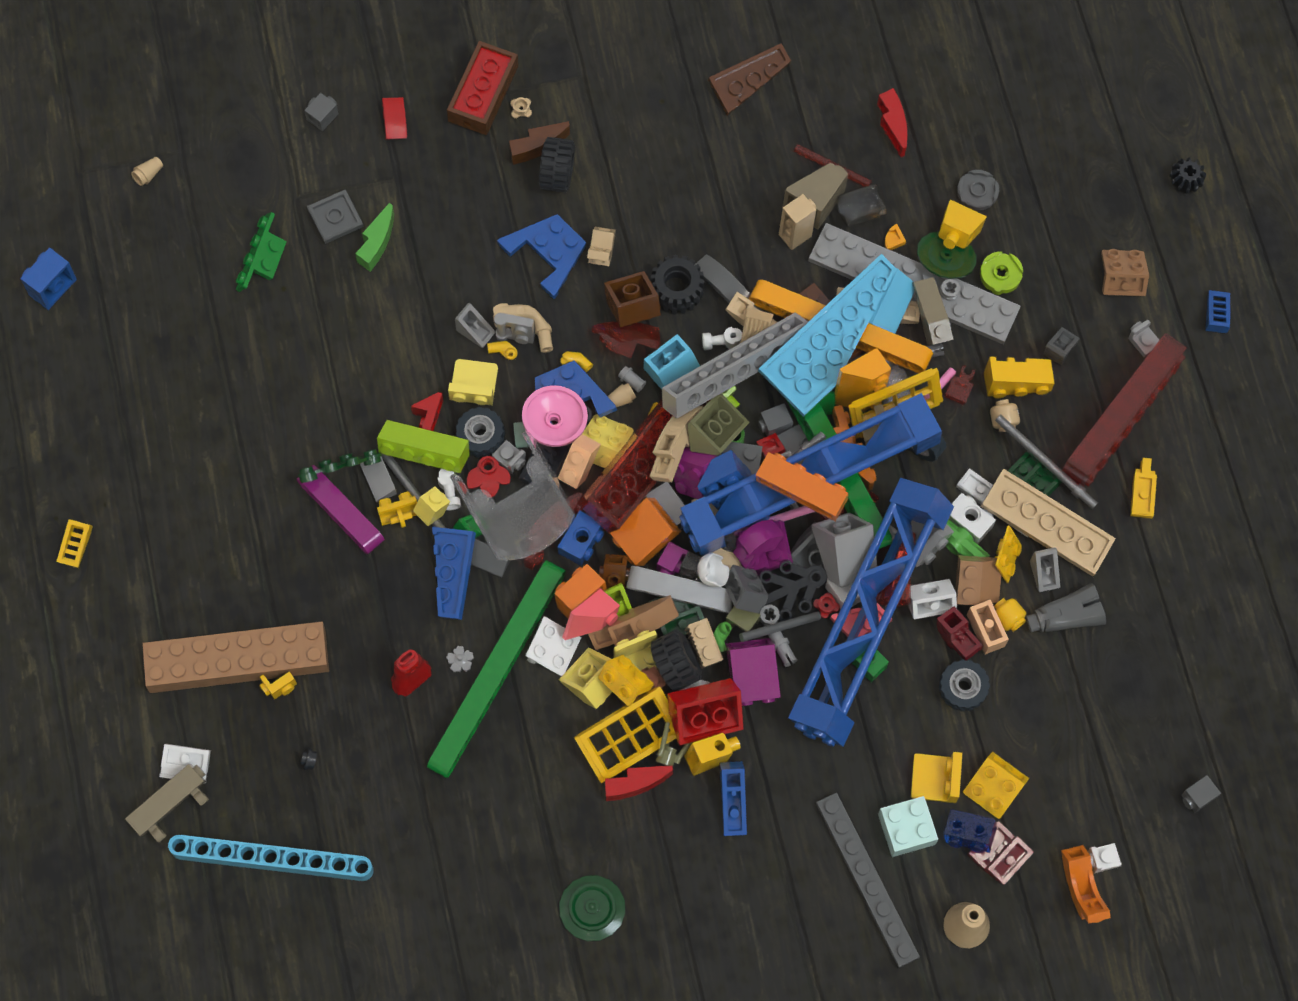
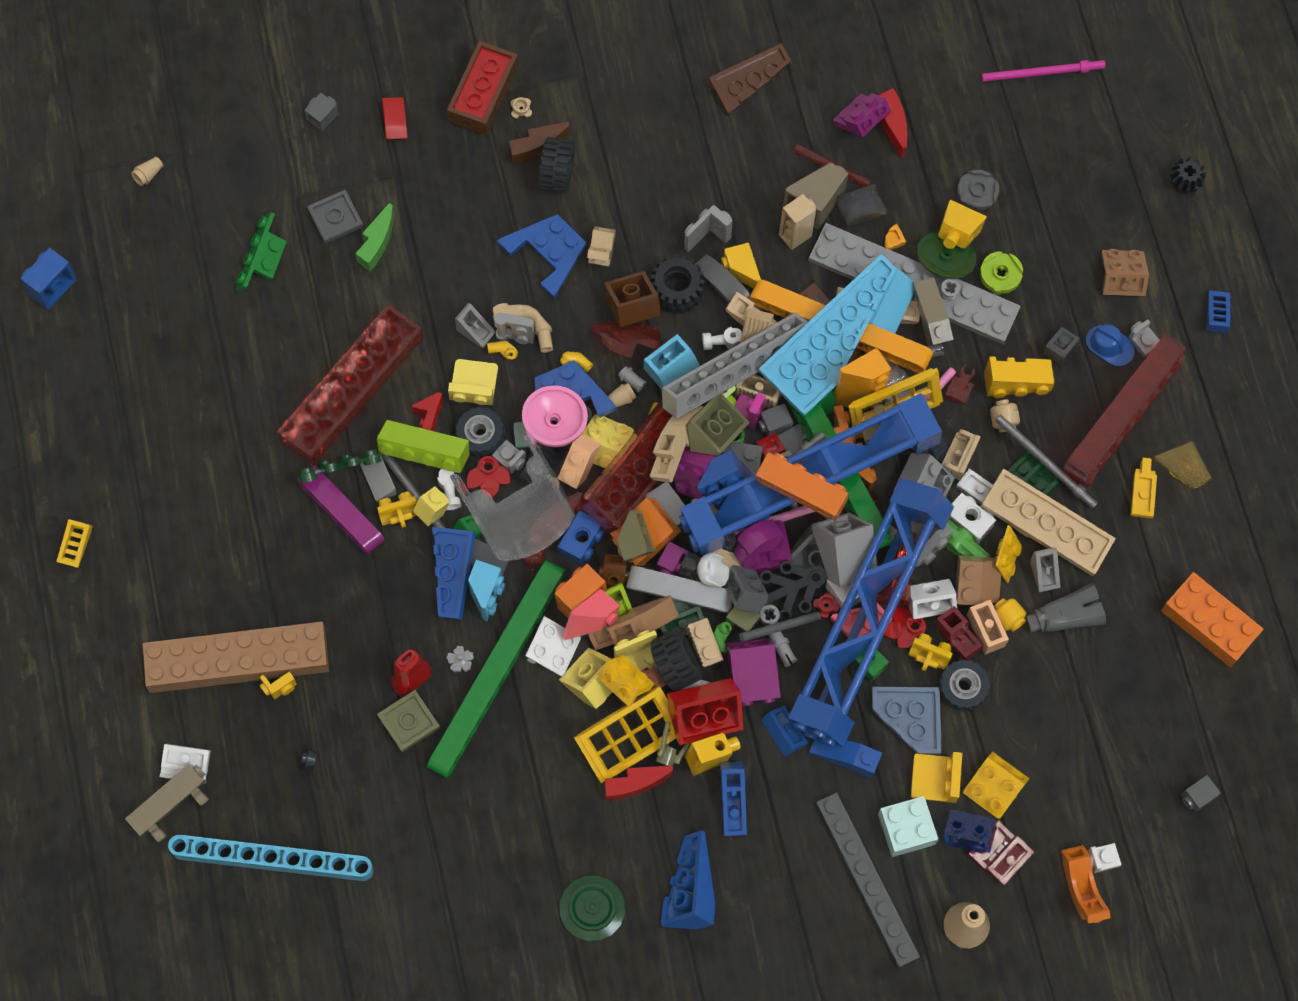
(350, 384): none -> clear red brick
(408, 721): none -> olive plate
(484, 586): none -> medium azure slope
(634, 537): none -> olive slope
(692, 894): none -> blue wedge
(711, 220): none -> light grey bracket
(741, 264): none -> yellow slope
(751, 408): none -> dark pink slope
(755, 385): none -> tan brick
(783, 731): none -> blue slope
(852, 756): none -> blue slope
(862, 114): none -> magenta plate
(901, 628): none -> red plate
(912, 715): none -> sand blue plate
(927, 471): none -> light grey slope
(930, 654): none -> yellow hips
(960, 453): none -> tan hinge
(1083, 67): none -> dark pink bar
(1110, 344): none -> blue piece
(1185, 465): none -> clear yellow wing
(1212, 619): none -> orange brick

